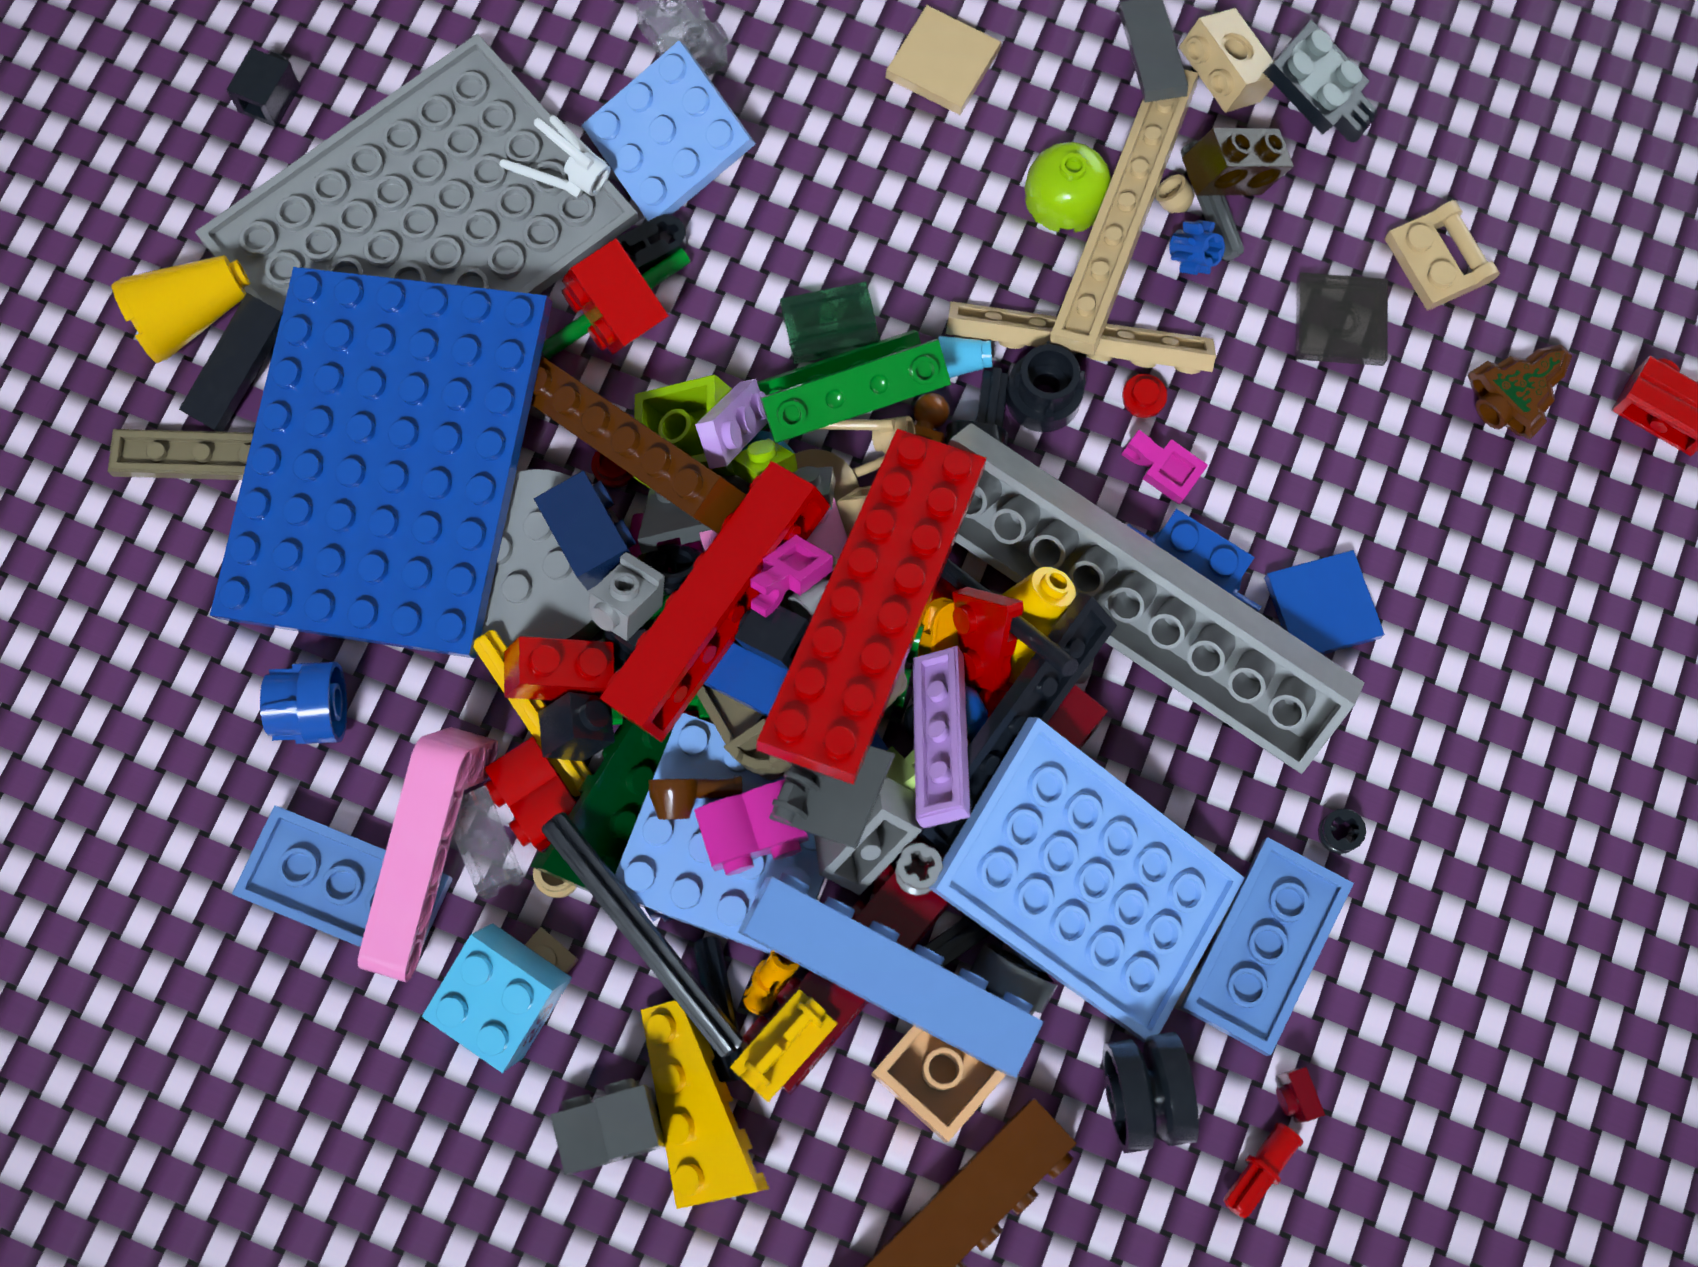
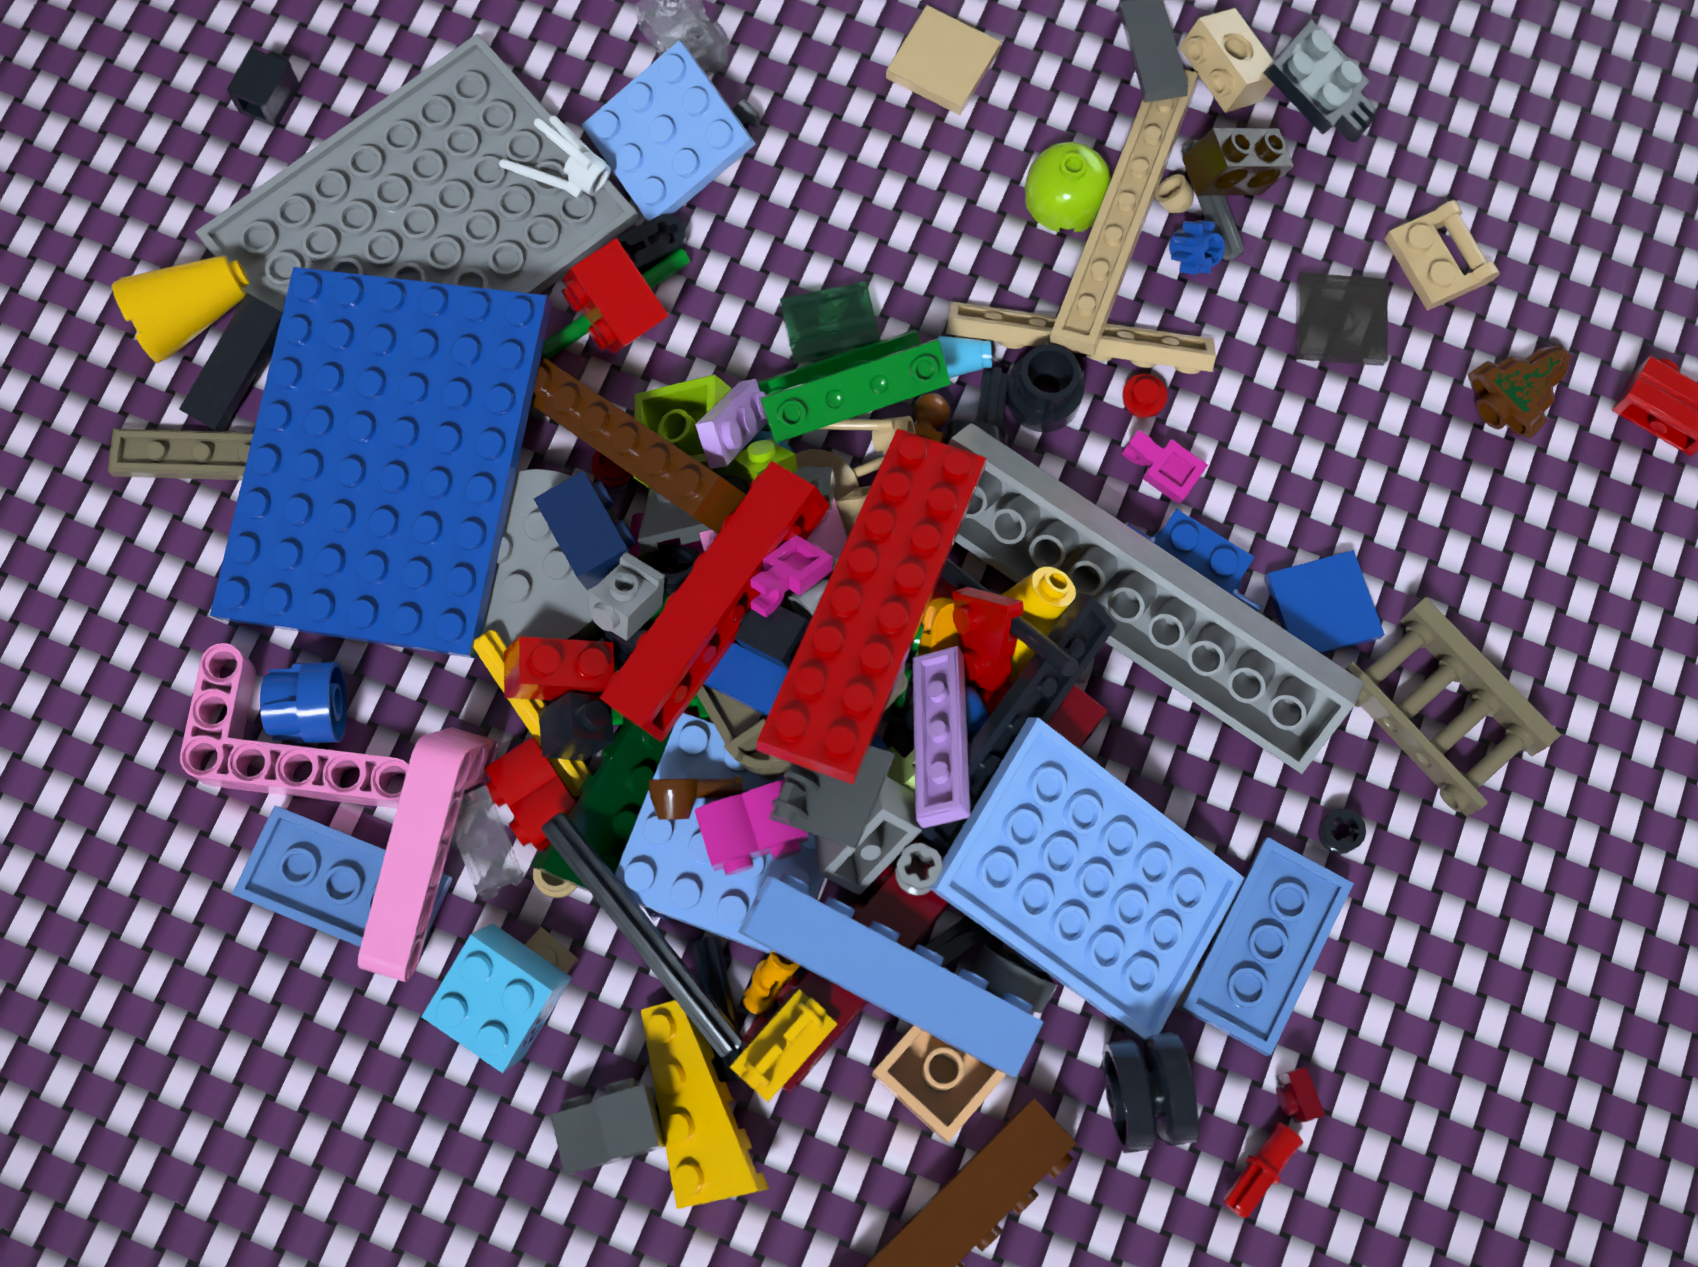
(280, 759): none -> bright pink beam
(747, 115): none -> black hinge
(1490, 697): none -> dark tan fence

